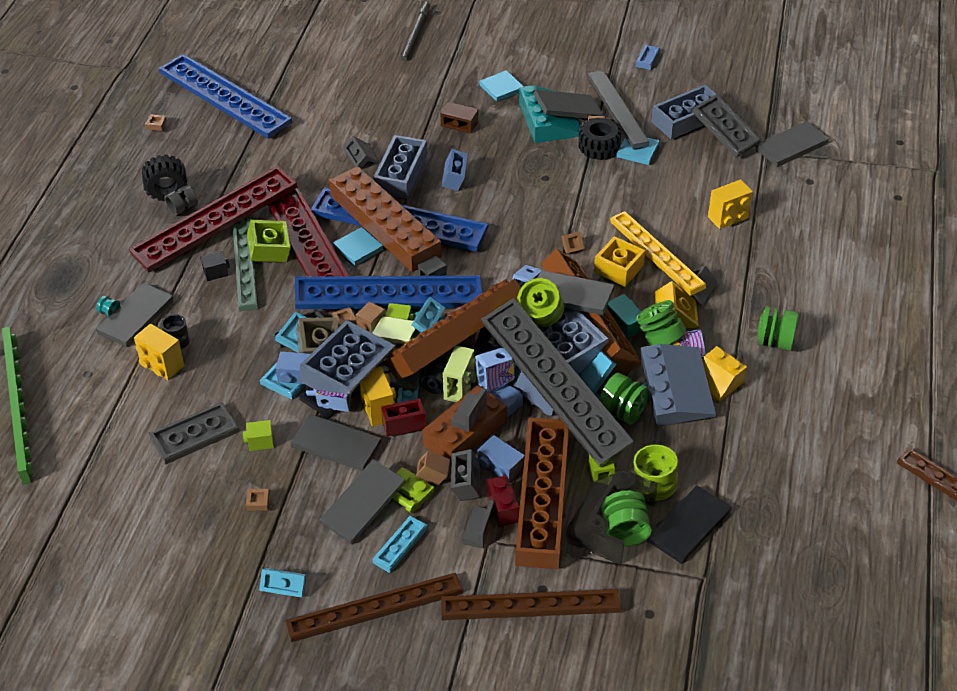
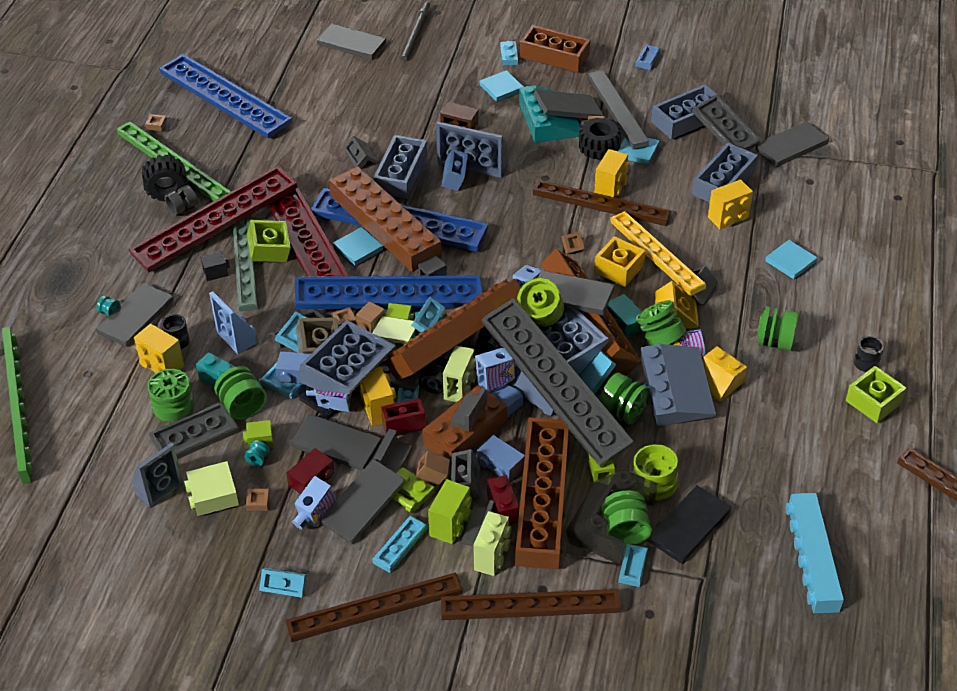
(152, 148): none -> bright green plate
(157, 476): none -> sand blue slope
(170, 395): none -> bright green wheel
(211, 368): none -> teal brick
(211, 488): none -> yellowish green brick
(232, 326): none -> light blue slope
(240, 392): none -> bright green wheel
(256, 454): none -> teal wheel
(312, 465): none -> dark red brick
(313, 503): none -> light blue torso
(351, 41): none -> tile
(392, 452): none -> dark grey panel
(449, 511): none -> lime brick
(485, 150): none -> sand blue slope
(492, 543): none -> yellowish green brick
(509, 53): none -> medium azure plate
(555, 48): none -> dark orange brick
(601, 202): none -> reddish brown tile
(611, 174): none -> yellow brick
(633, 565): none -> medium azure tile
(726, 167): none -> sand blue brick
(791, 259): none -> medium azure tile
(814, 553): none -> medium azure brick
(868, 353): none -> black wheel
(875, 394): none -> lime brick

